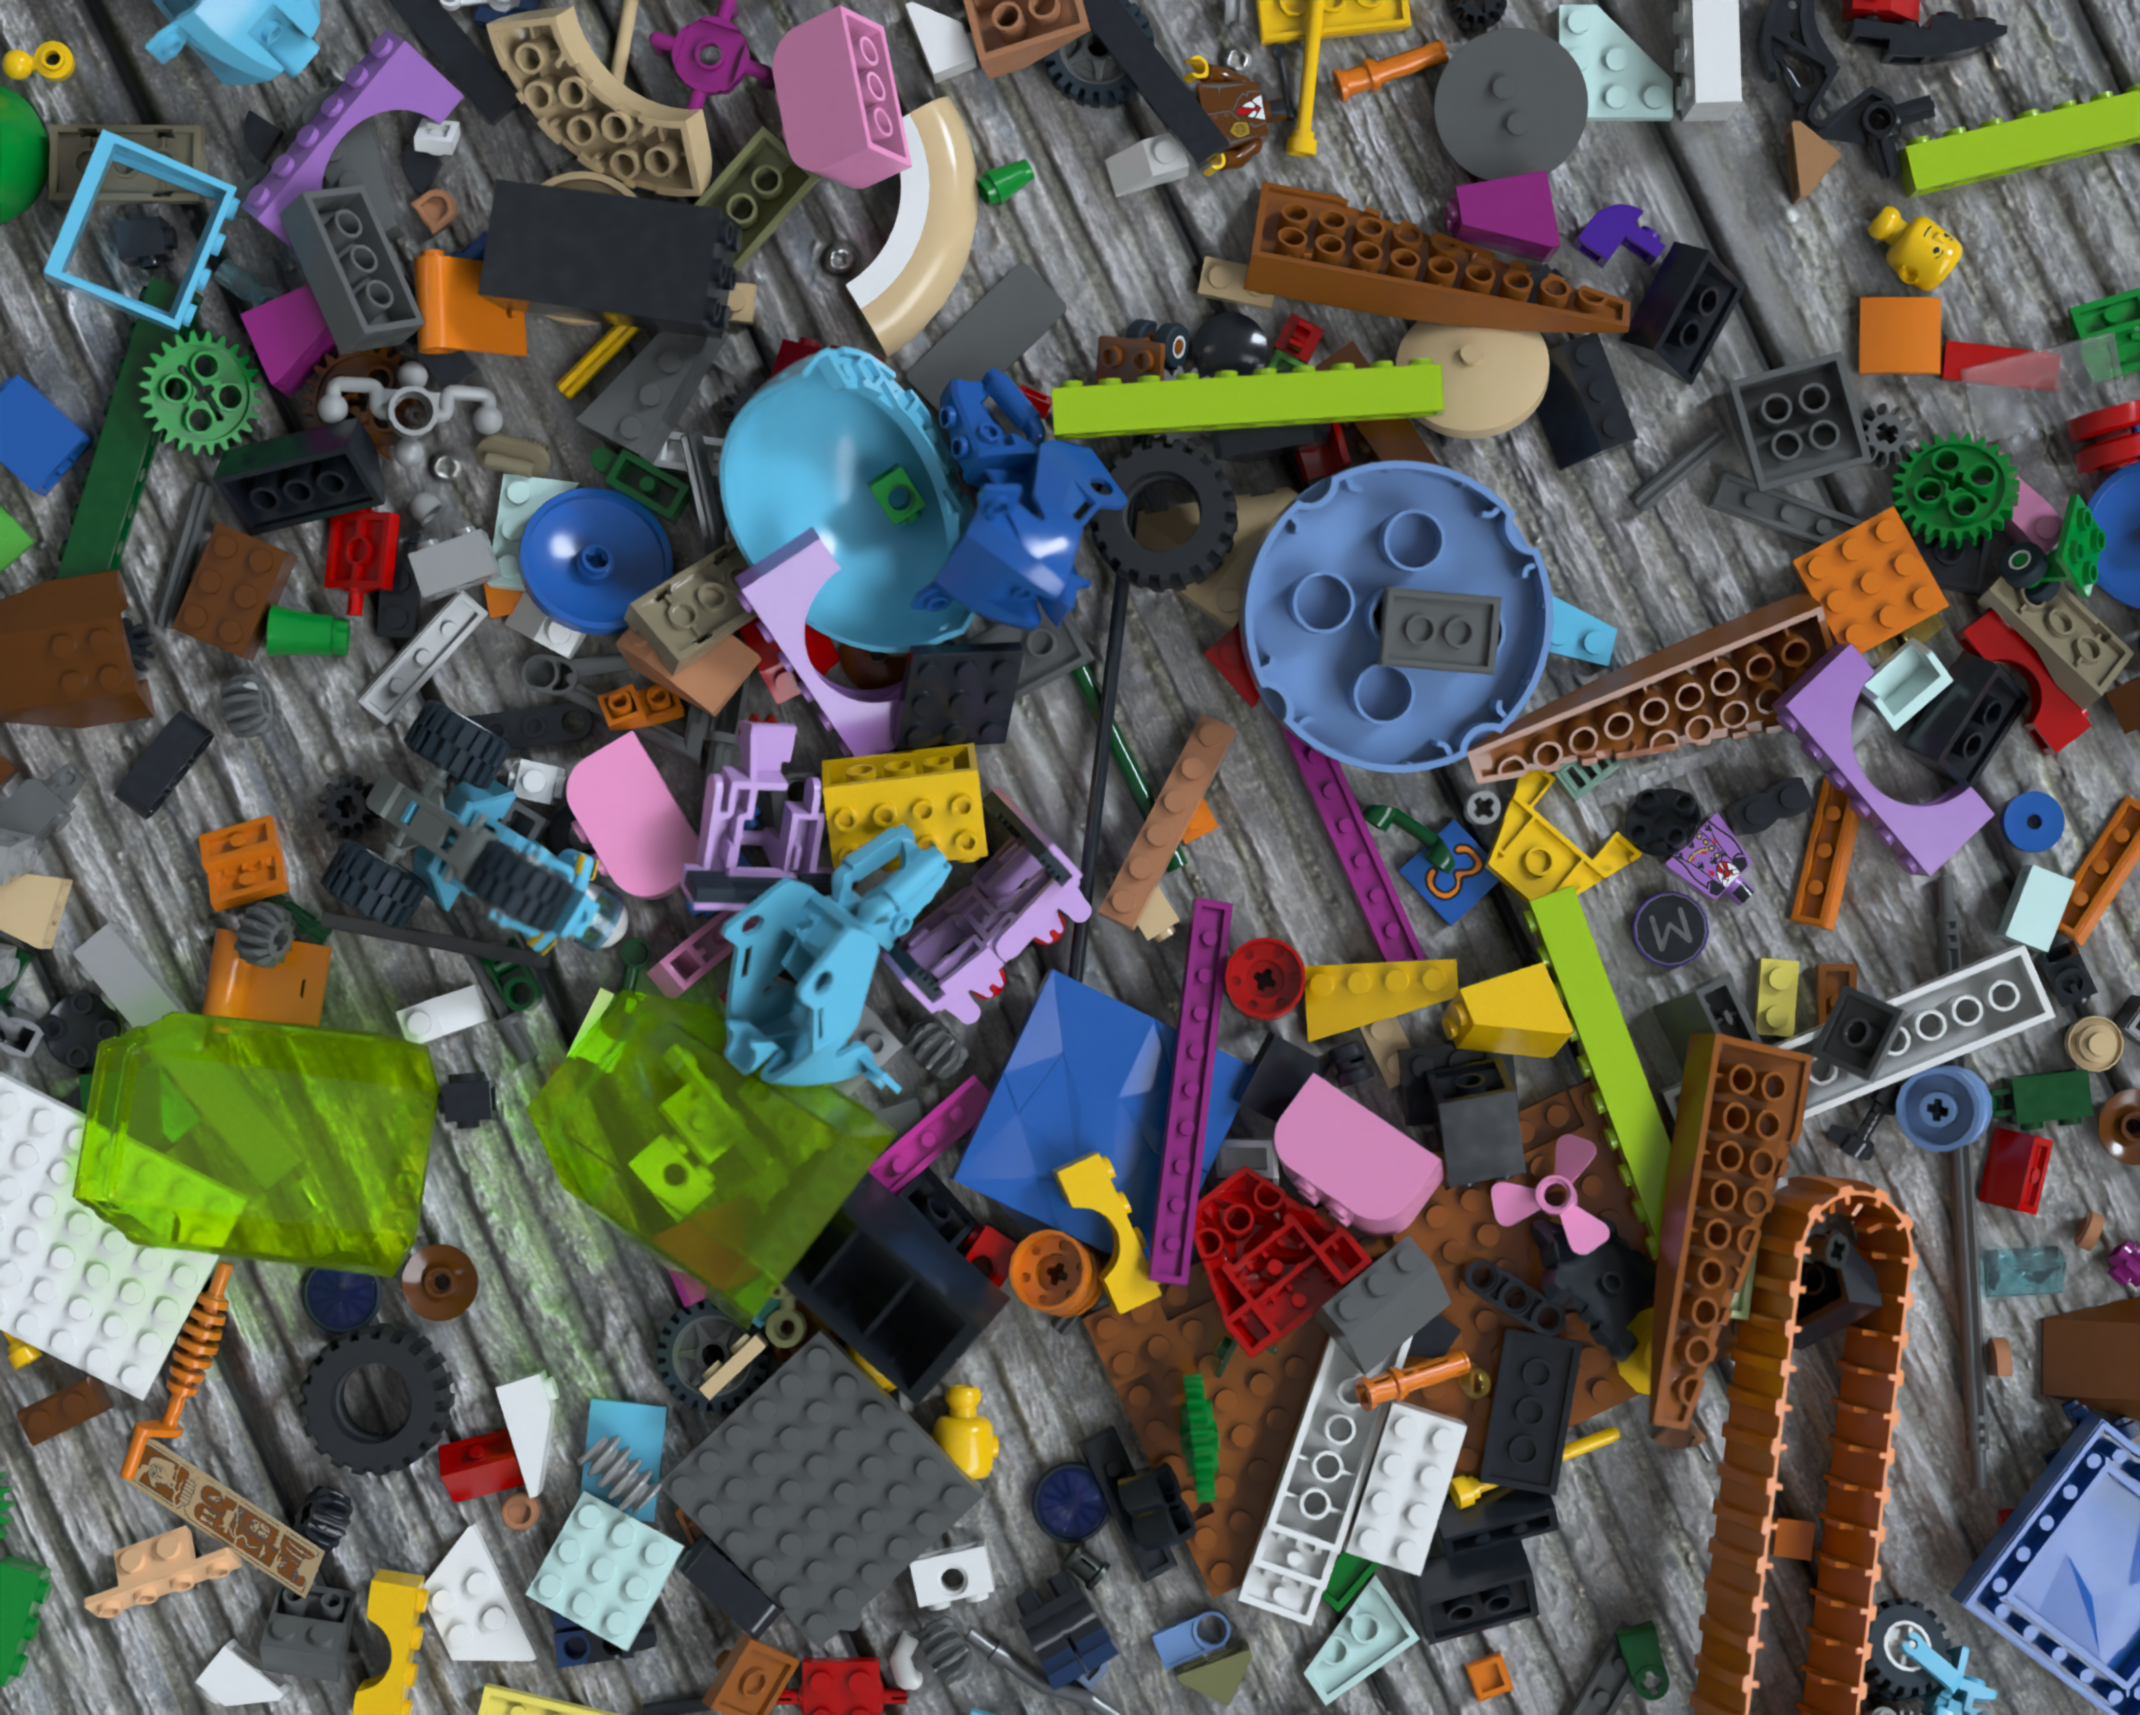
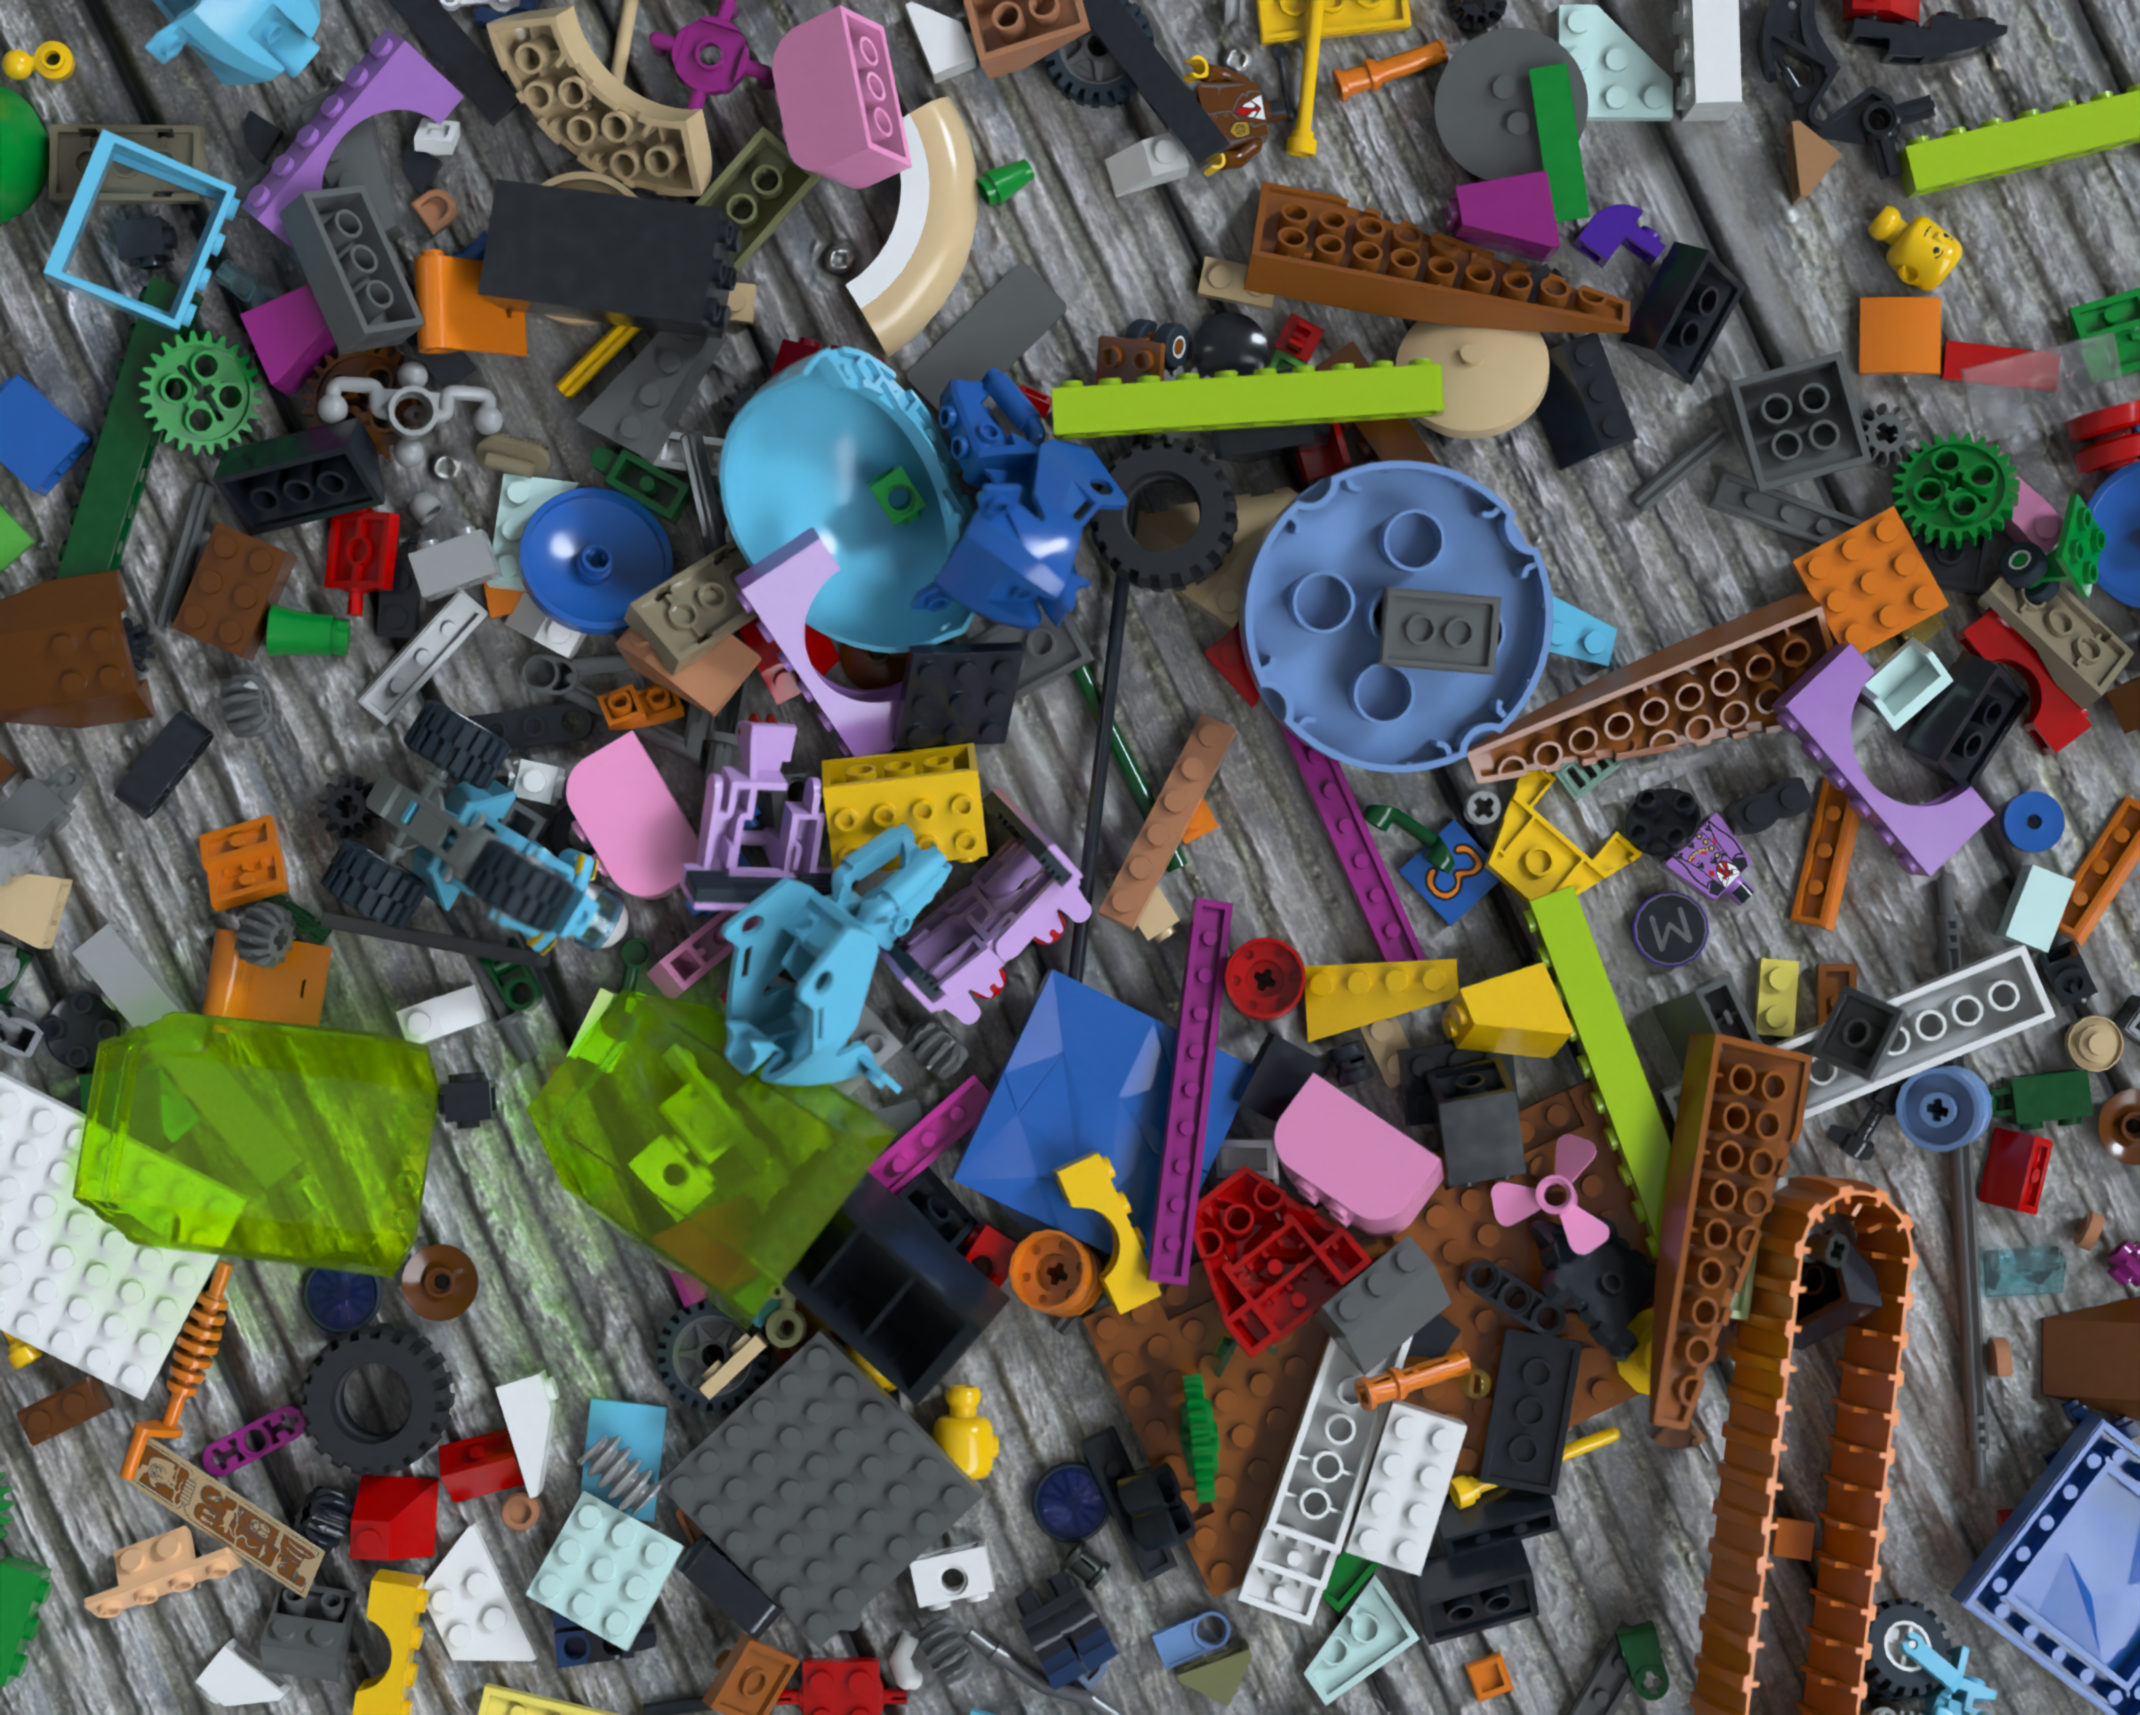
(236, 1461): none -> magenta beam
(394, 1518): none -> red slope
(1559, 140): none -> green tile

